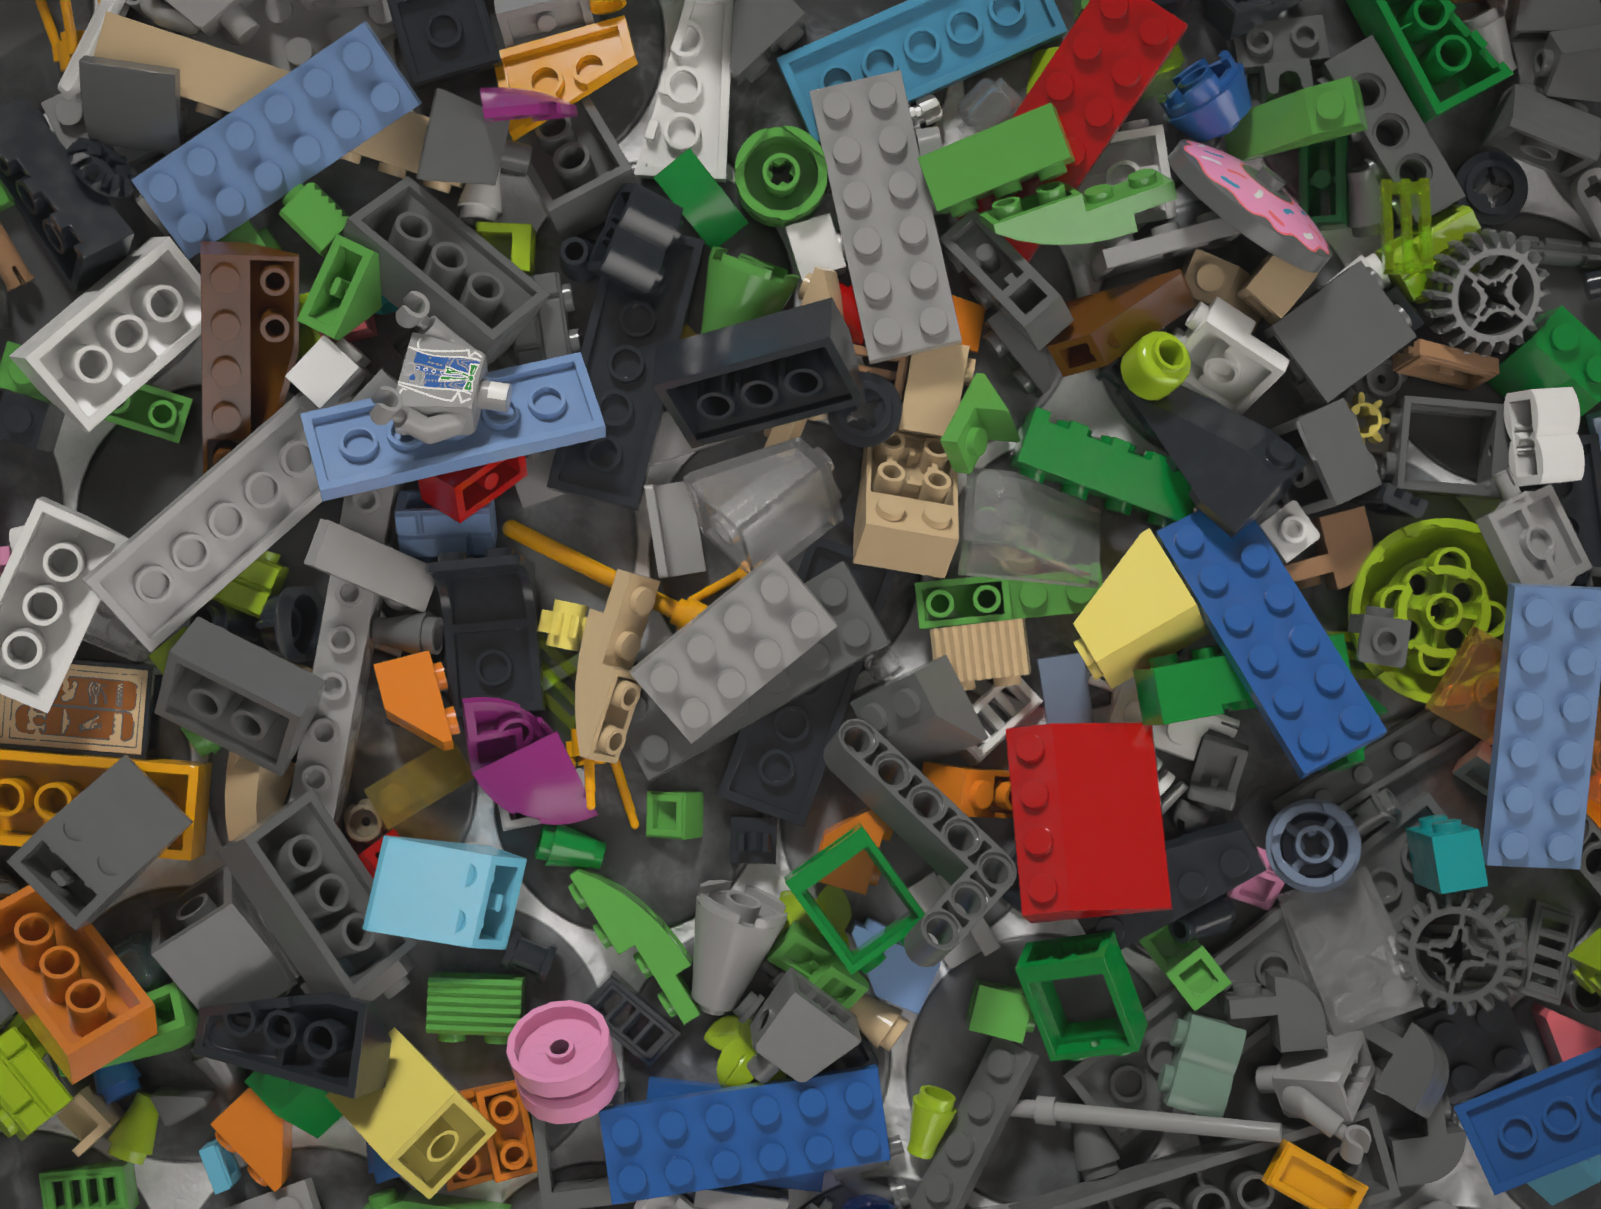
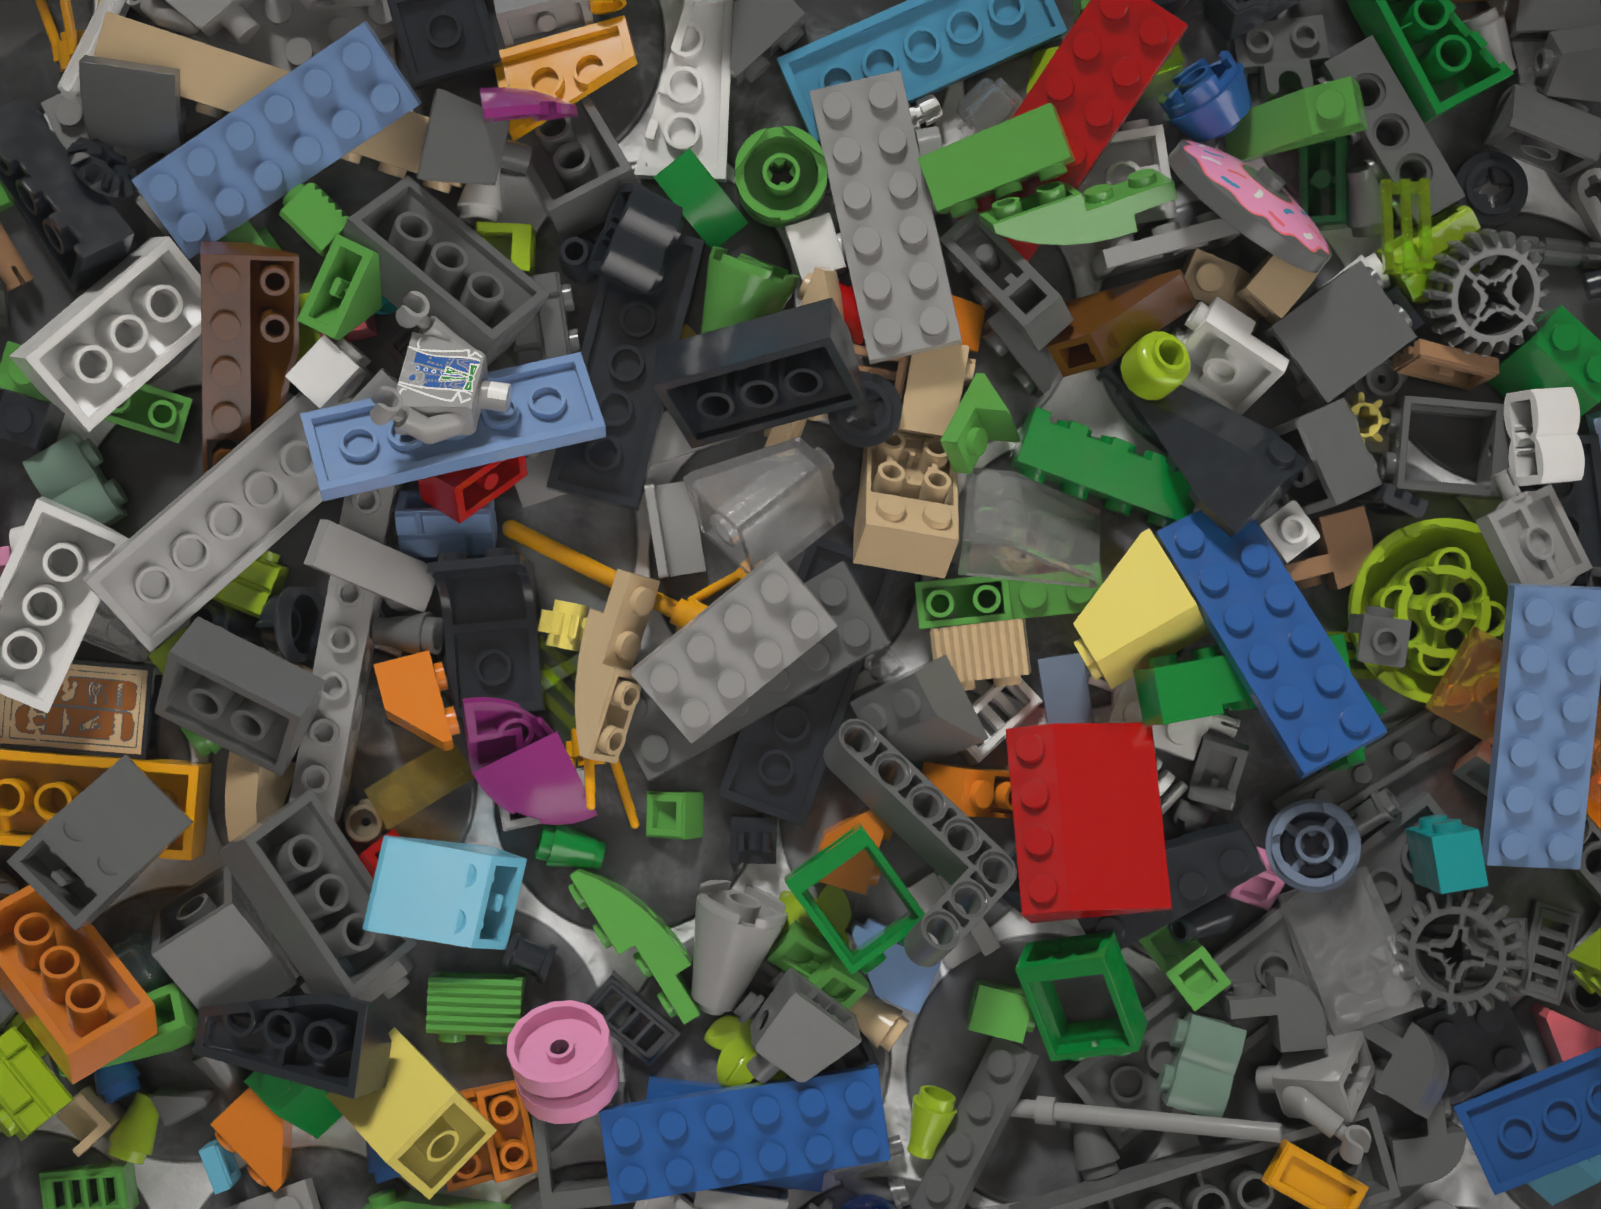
(72, 477): none -> sand green brick

